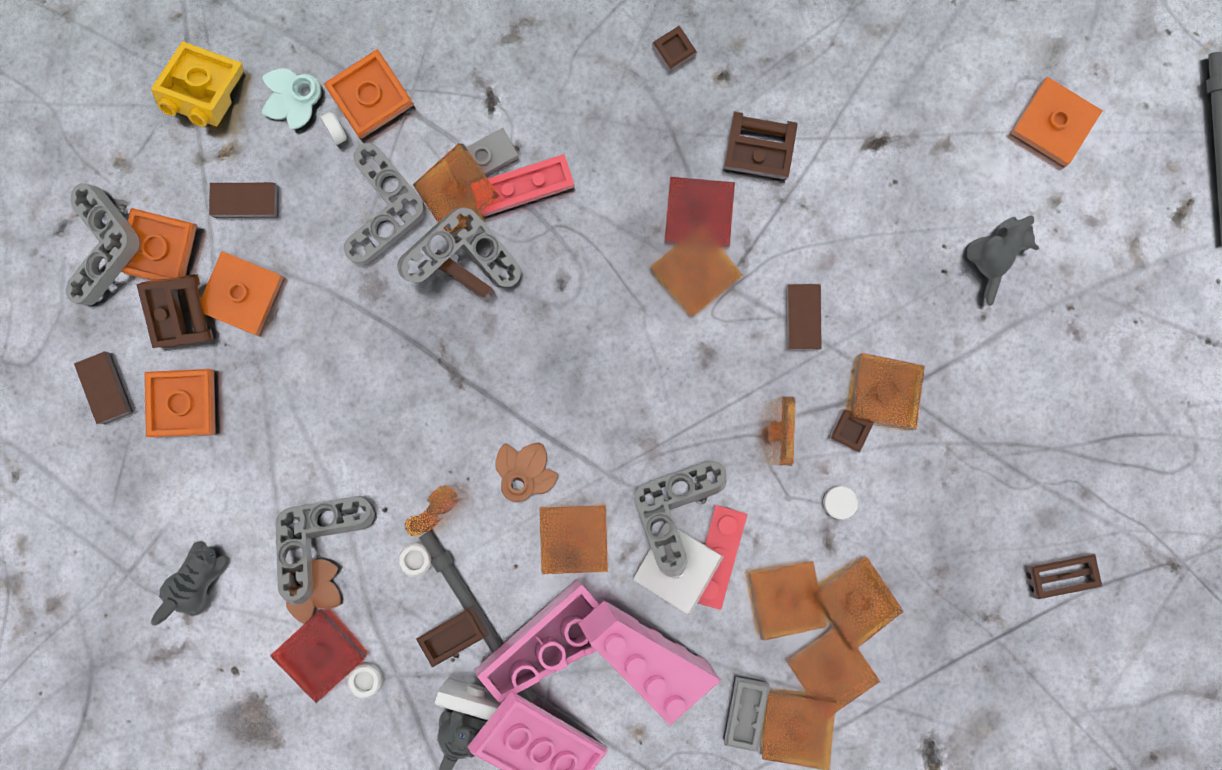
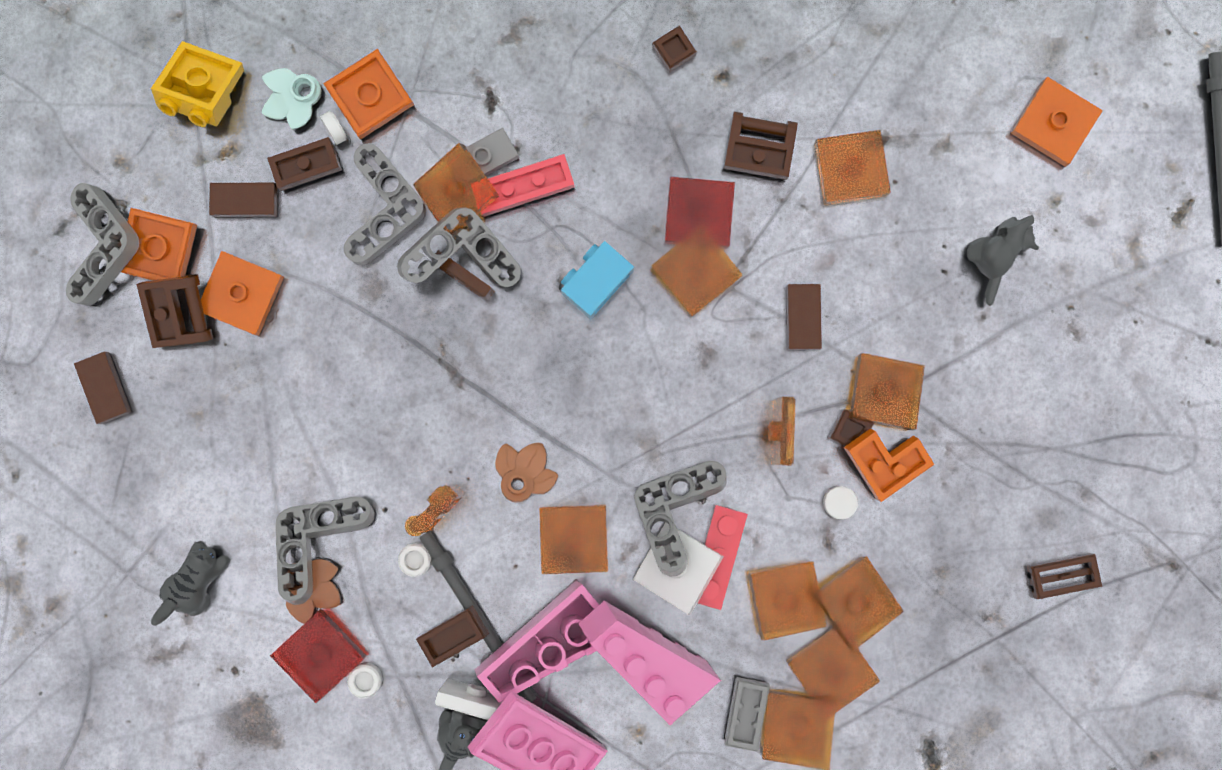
(179, 403): orange plate -> none
(304, 164): none -> reddish brown plate
(596, 279): none -> medium azure piece
(852, 167): none -> clear orange plate
(885, 470): none -> orange plate

